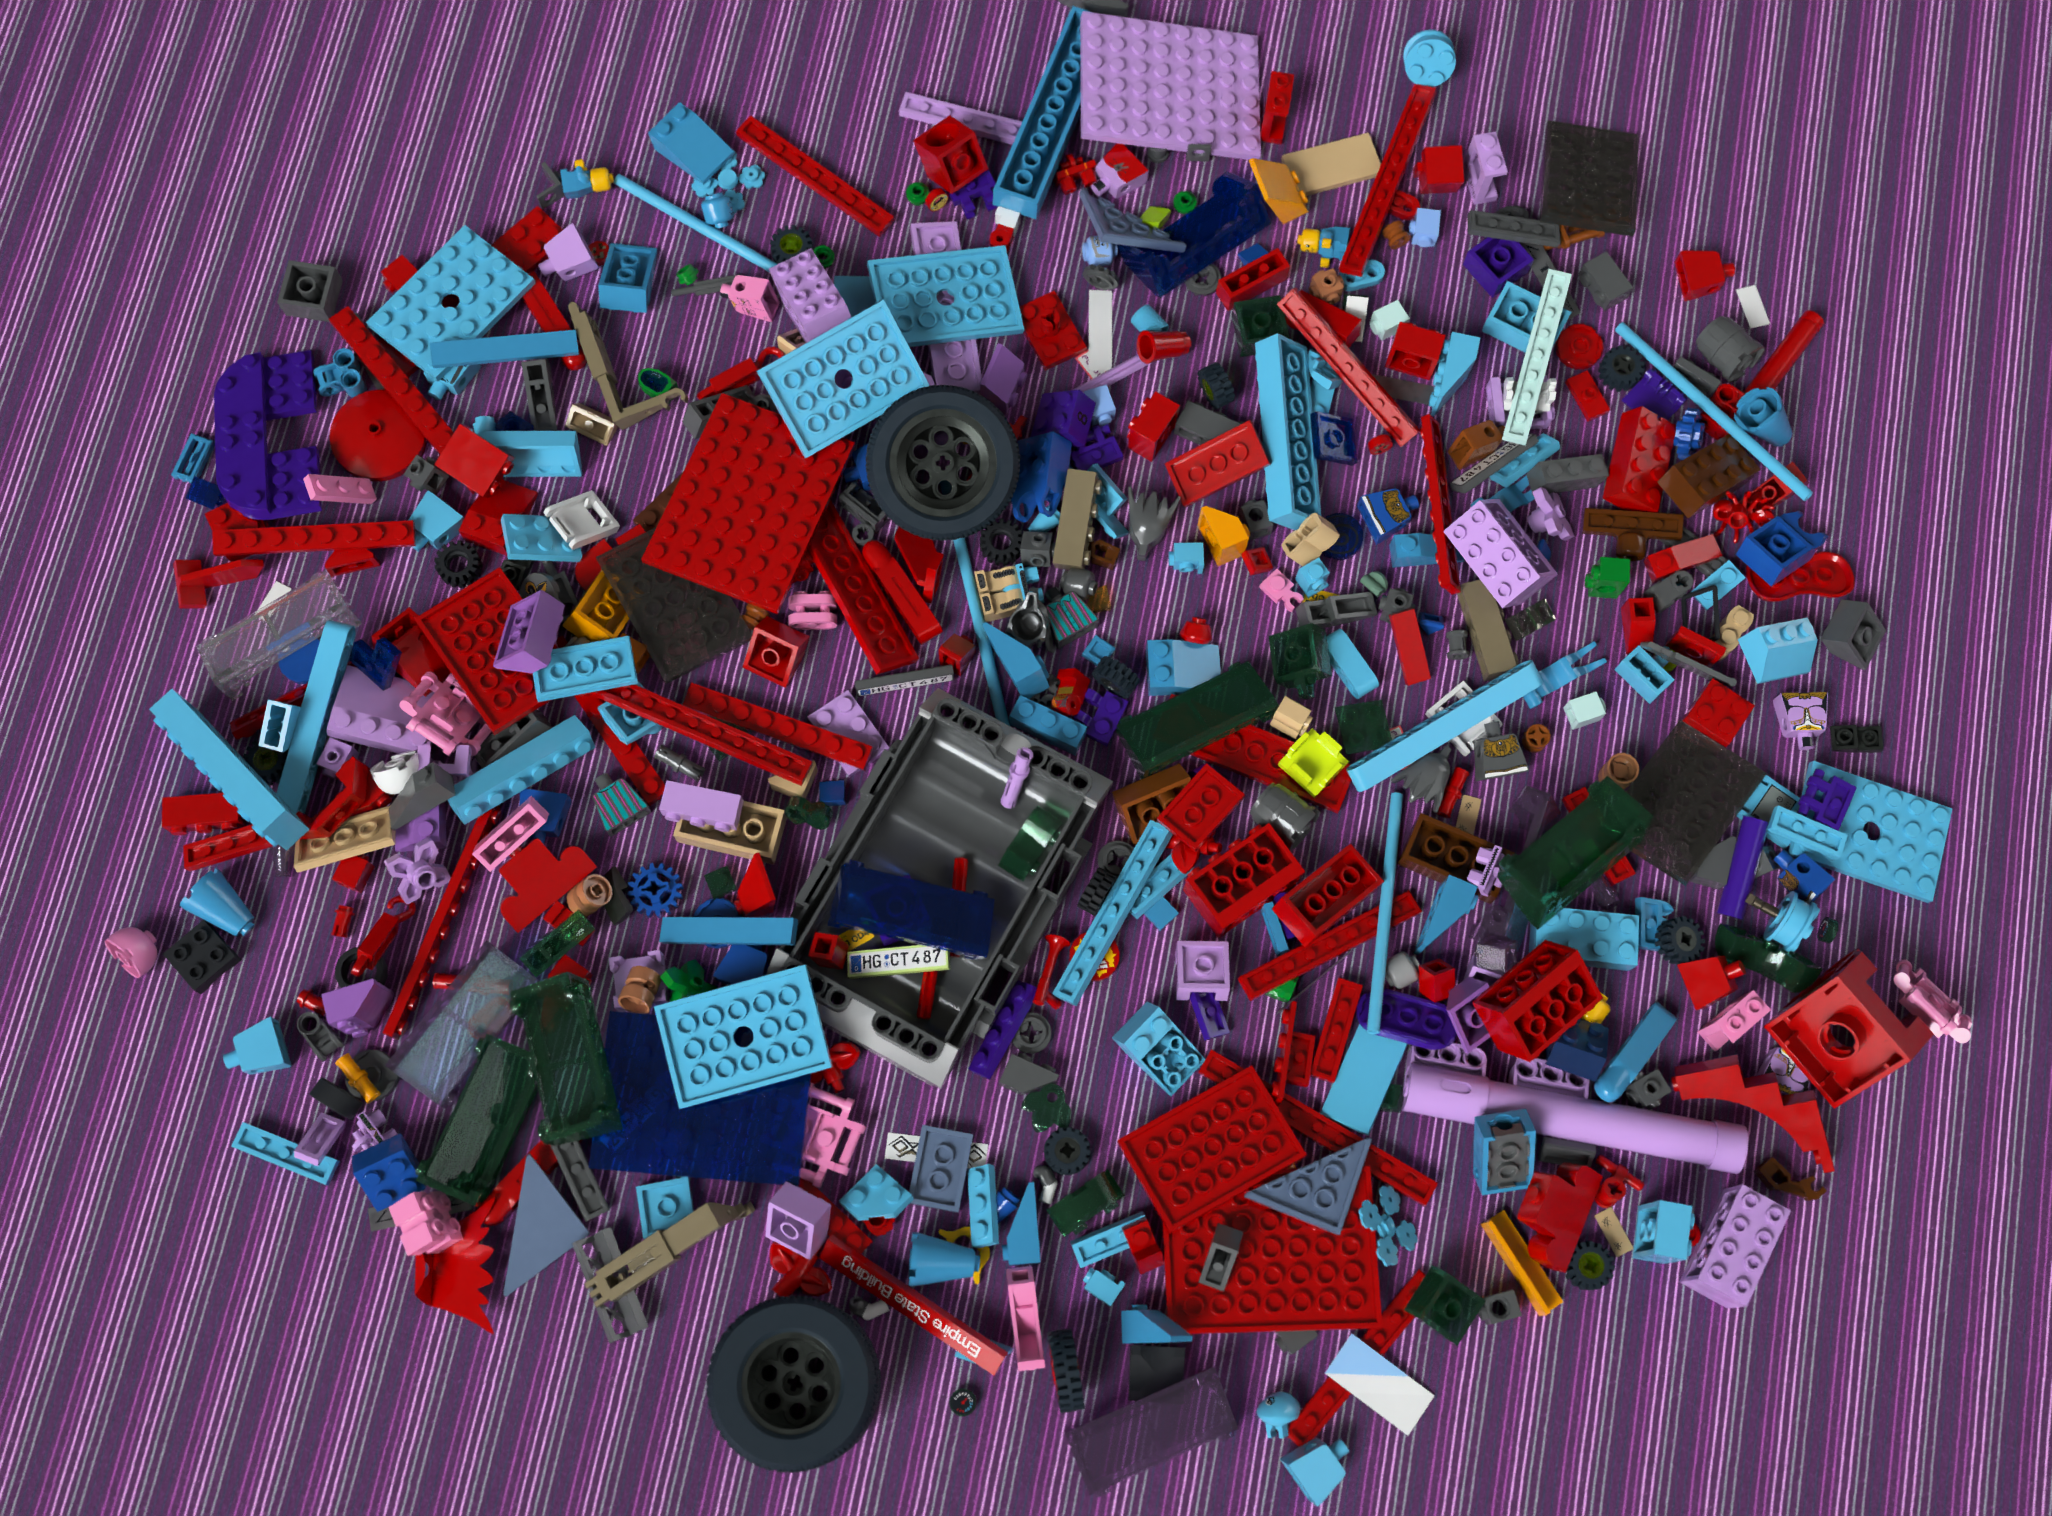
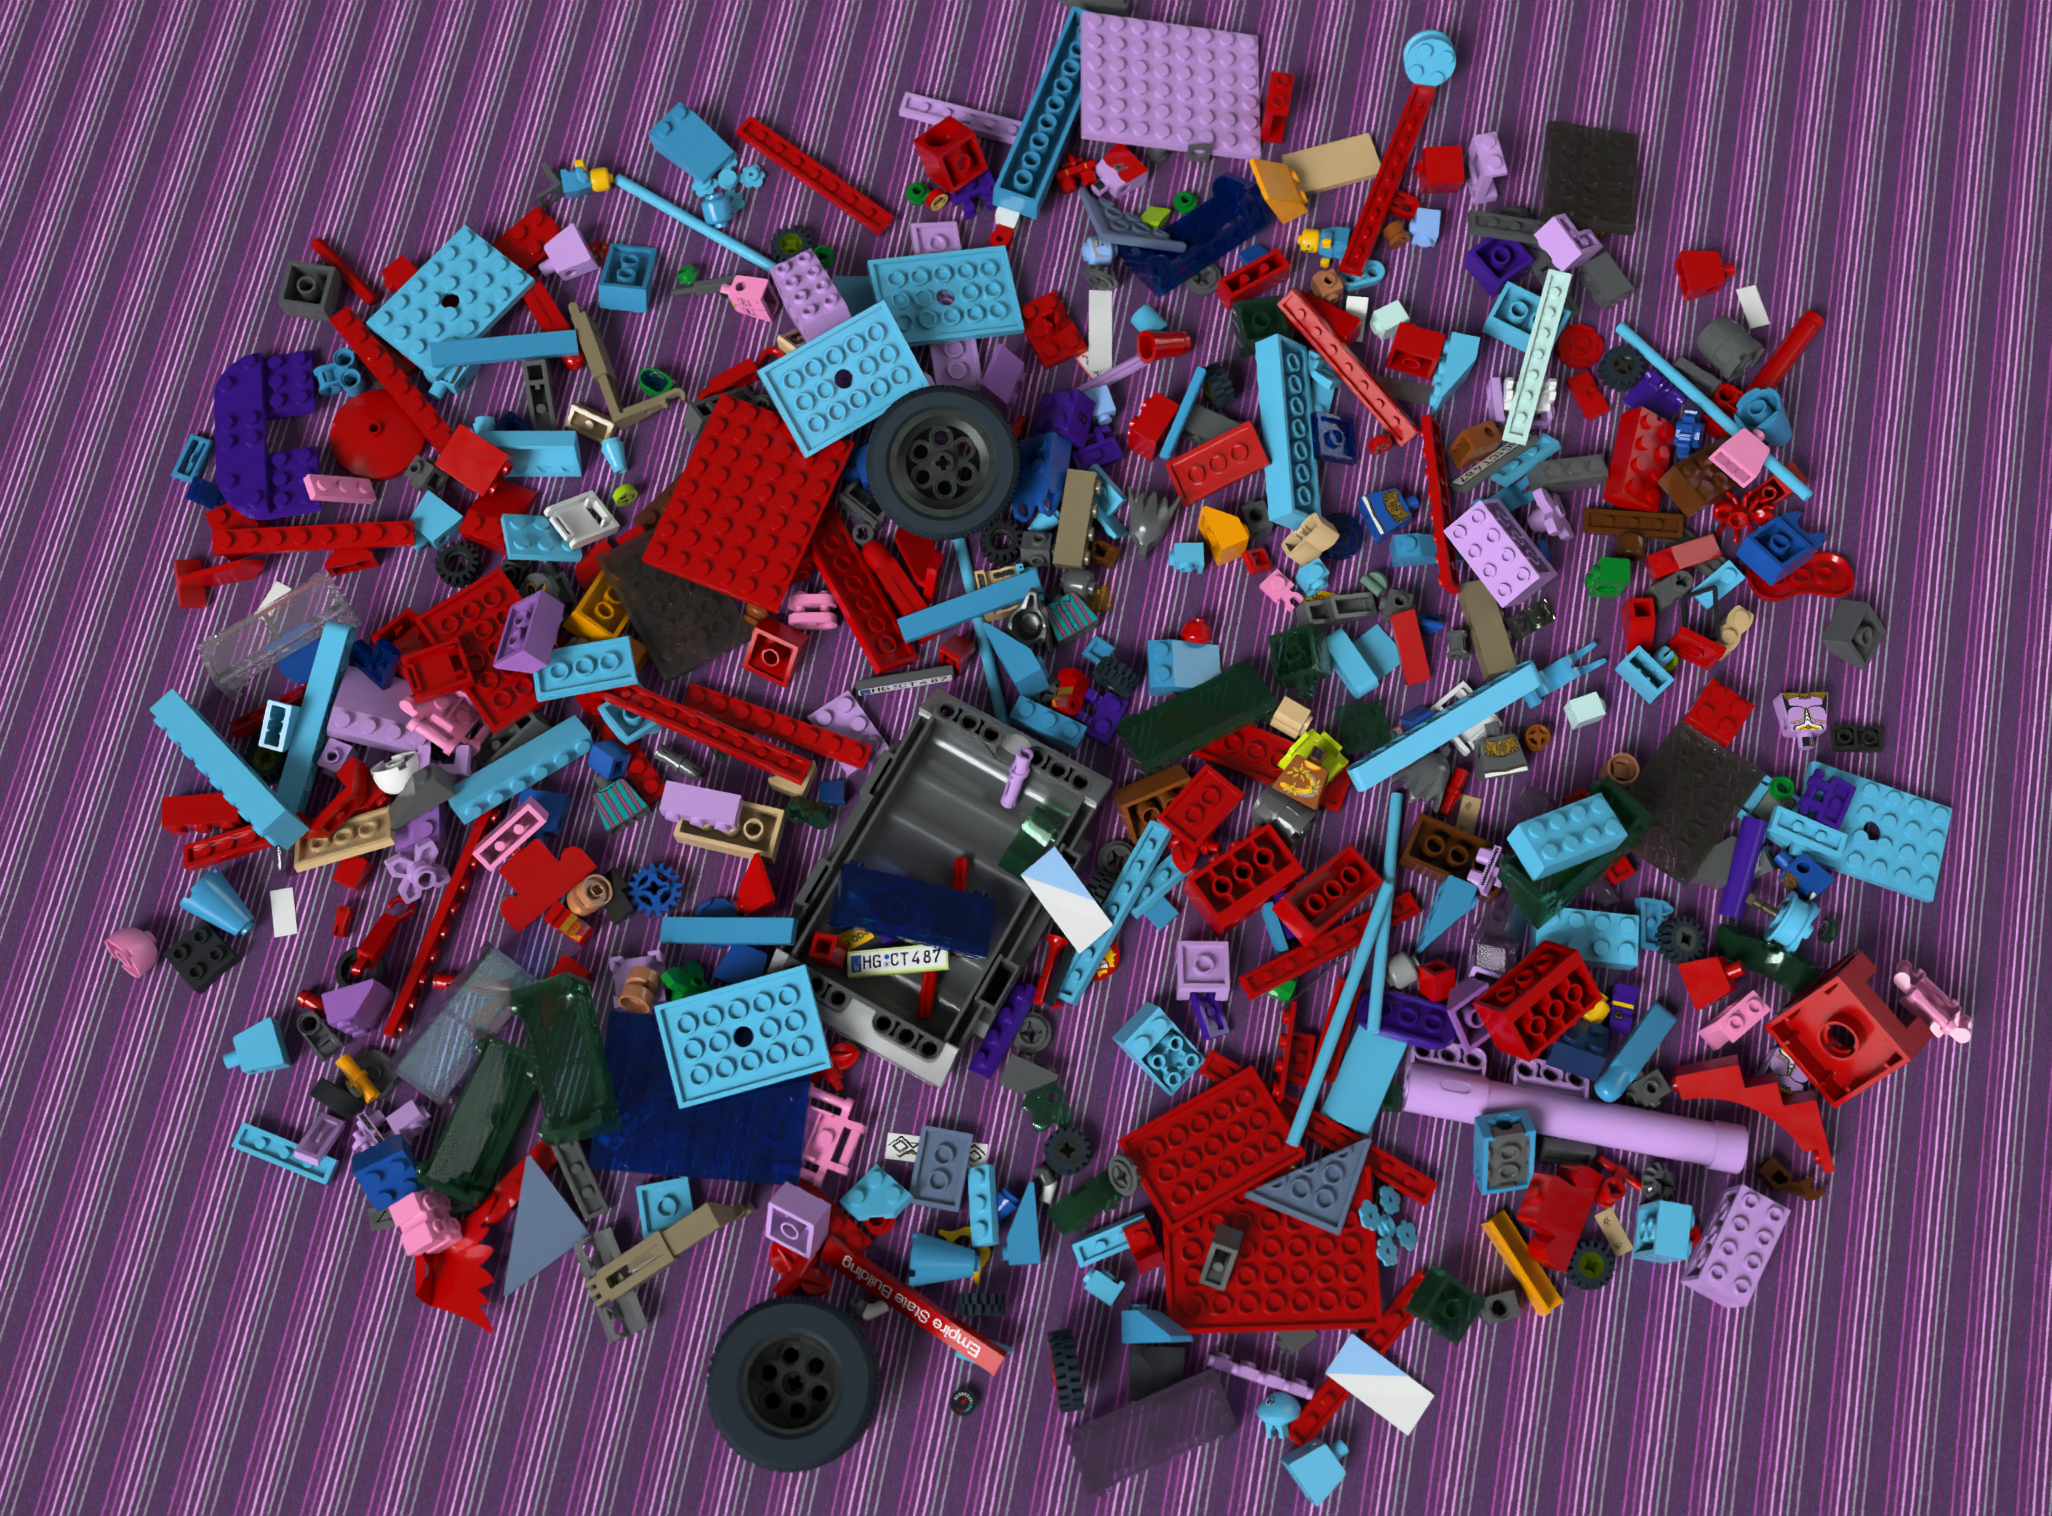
(283, 912): none -> white sticker
(344, 271): none -> red axle
(409, 1120): none -> lavender brick
(433, 671): none -> red container
(556, 943): clear green slope -> none
(609, 759): none -> blue brick
(614, 452): none -> medium azure cone
(625, 495): none -> lime tile
(720, 882): clear green plate -> none
(968, 606): none -> dark azure tile
(981, 1304): none -> black wheel
(1025, 1318): bright pink arch -> none
(1060, 974): none -> black bar
(1066, 900): none -> sticker
(1116, 1168): none -> dark grey gear
(1183, 414): none -> dark azure tile
(1269, 1378): none -> lavender hinge
(1305, 778): none -> dark orange torso
(1339, 1015): none -> medium azure piece
(1378, 651): none -> medium azure window
(1415, 716): none -> blue slope
(1566, 244): none -> lavender brick
(1566, 836): none -> medium azure brick
(1622, 1004): none -> dark purple leg
(1652, 1188): none -> dark grey gear
(1688, 664): dark grey piece -> none
(1742, 456): none -> bright pink torso
(1780, 650): medium azure slope -> none
(1786, 783): none -> green plate

